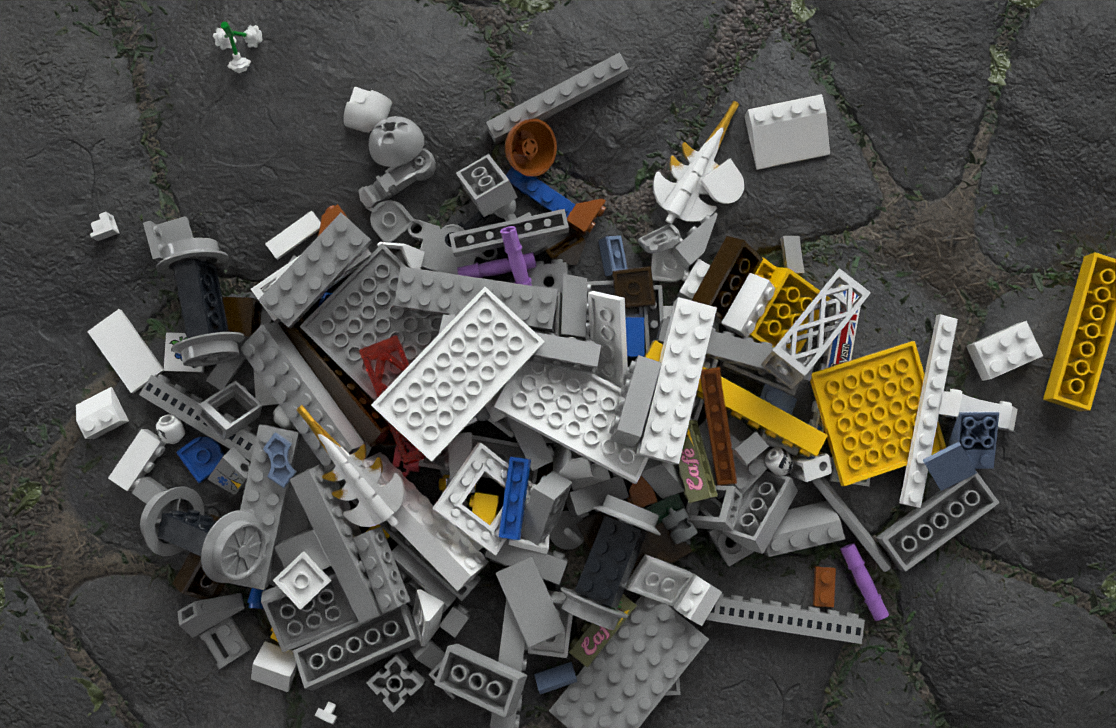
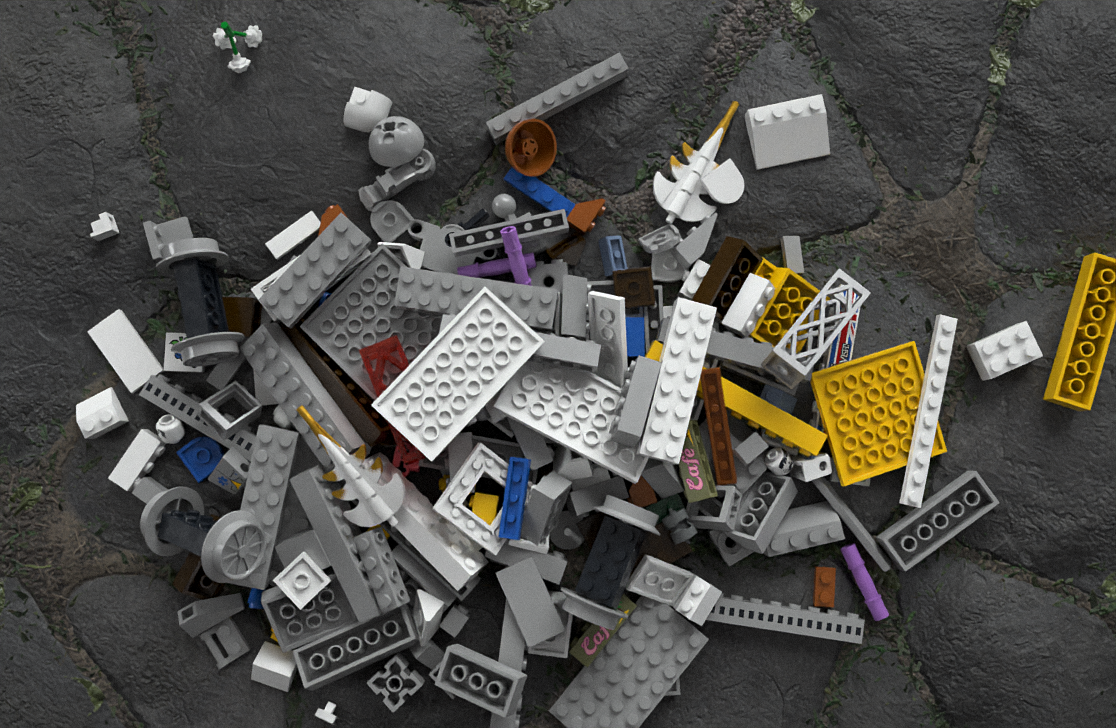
(278, 452): sand blue tile -> none
(486, 185): light grey brick -> none
(555, 678): sand blue tile -> none
(949, 466): sand blue tile -> none
(956, 402): white brick -> none
(977, 437): sand blue slope -> none

